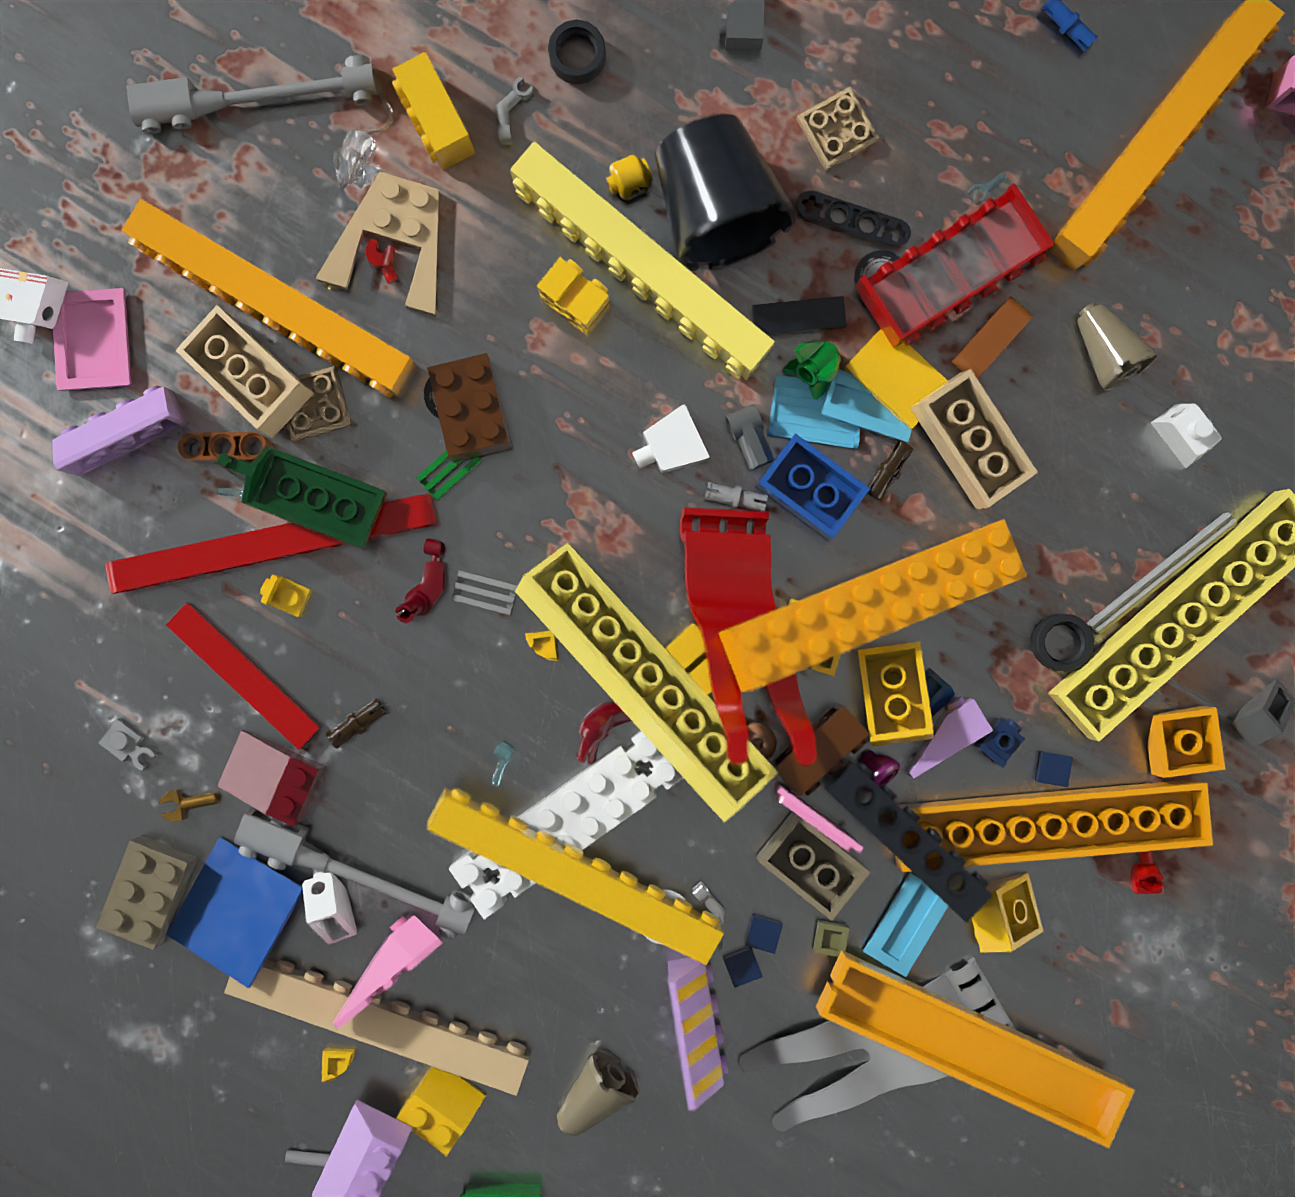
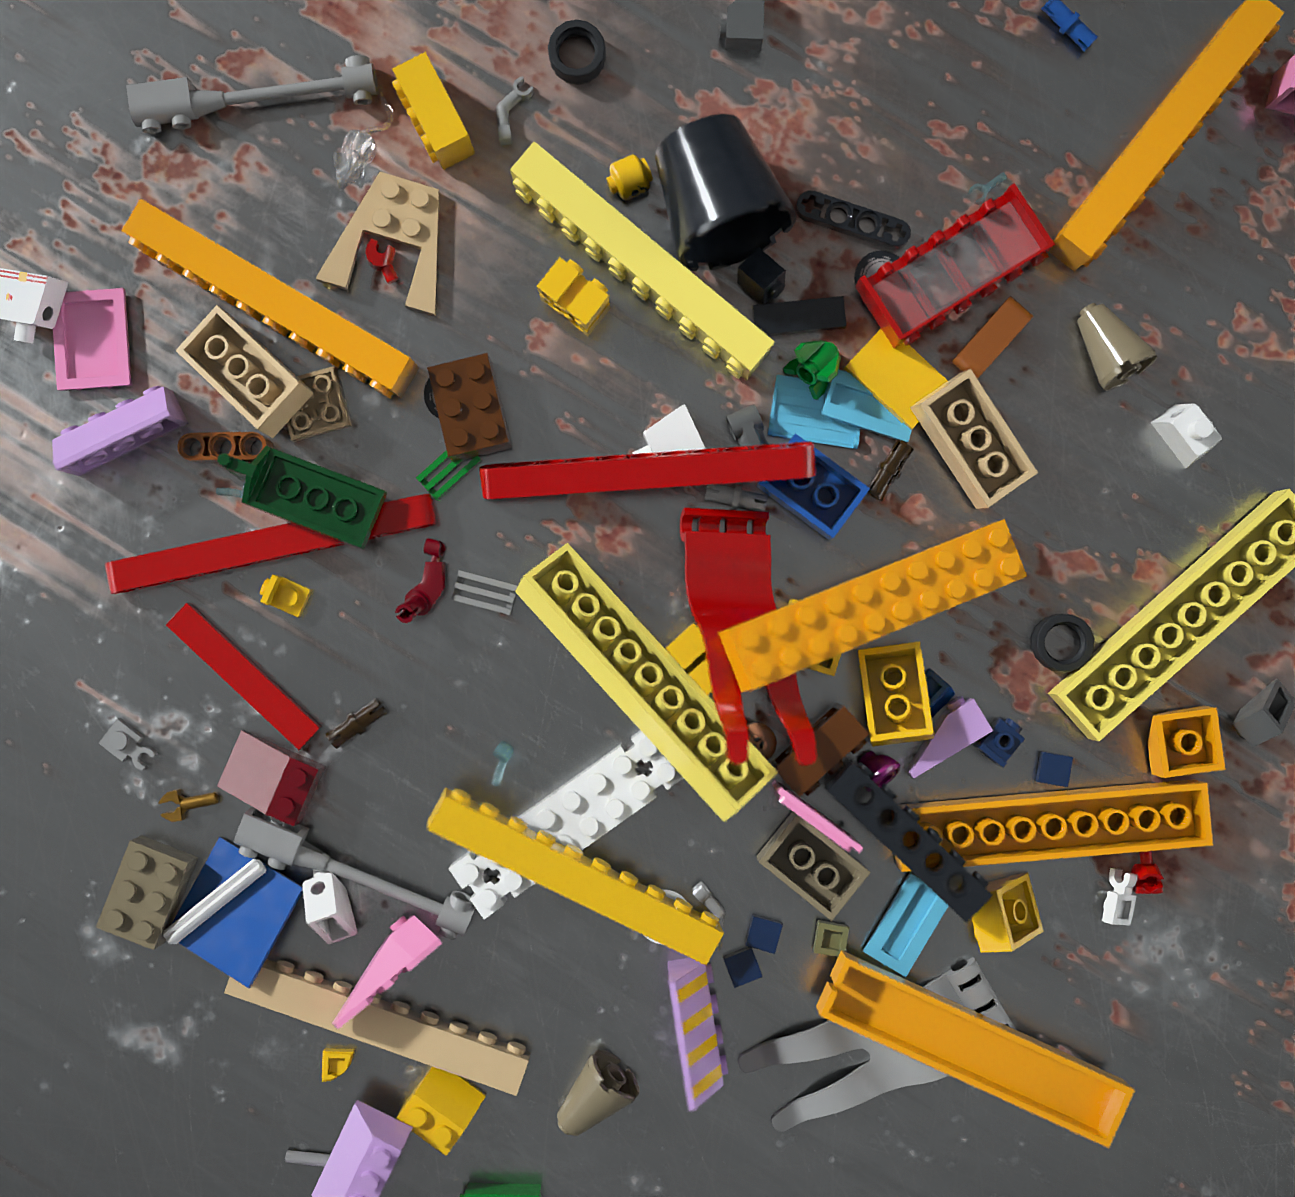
(214, 901): none -> white axle
(544, 644): yellow tile -> none
(597, 727): dark red arm -> none
(648, 470): none -> red beam
(761, 276): none -> black brick
(837, 128): tan tile -> none
(1120, 902): none -> white plate
(1162, 573): light grey axle -> none

